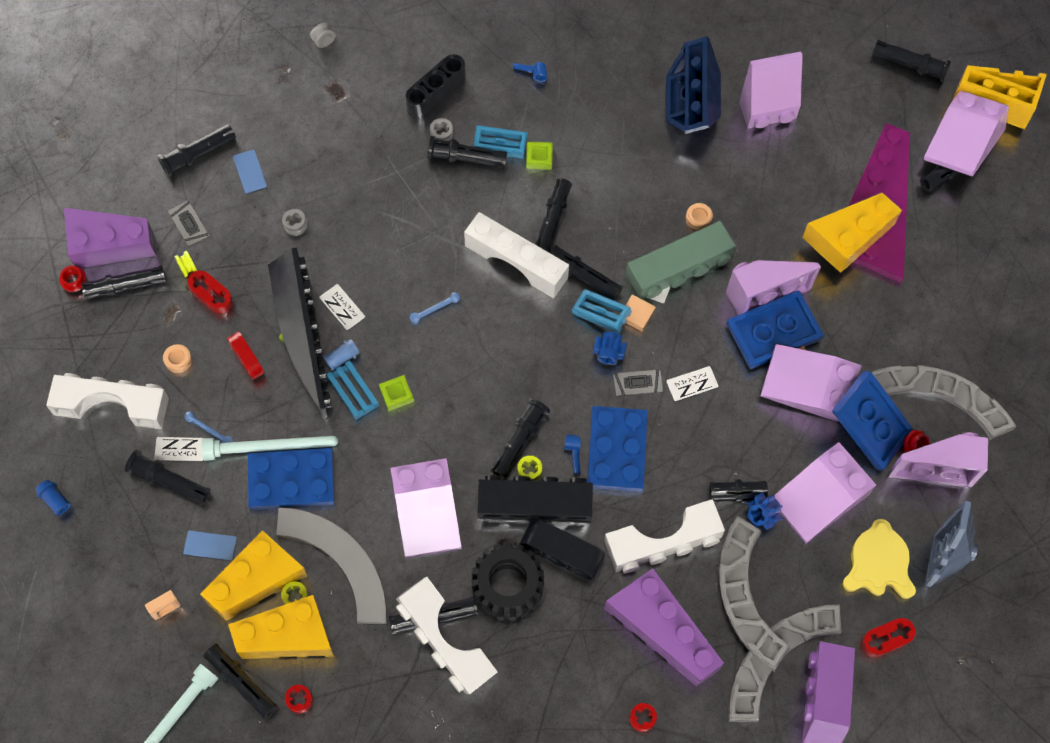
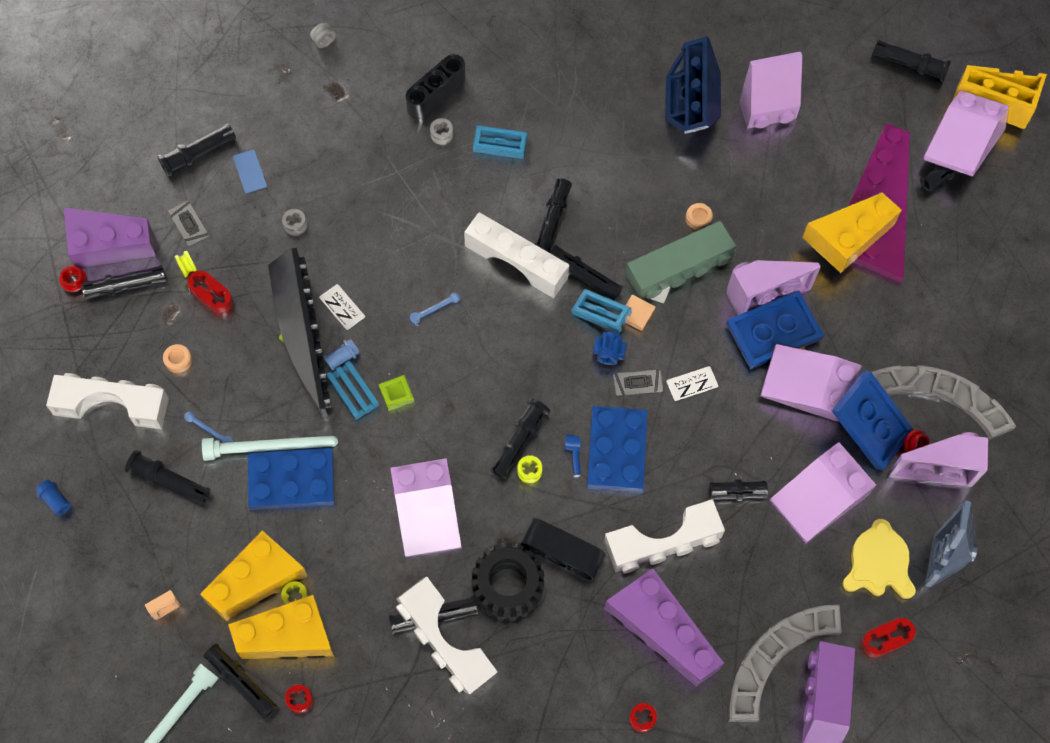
(178, 449): white sticker -> none
(210, 545): medium blue sticker -> none
(245, 355): red beam -> none
(345, 553): light grey tile -> none
(454, 151): black pin -> none
(535, 499): black brick -> none
(538, 70): blue hand -> none
(539, 155): lime tile -> none
(738, 599): light grey tile -> none
(764, 511): blue gear -> none

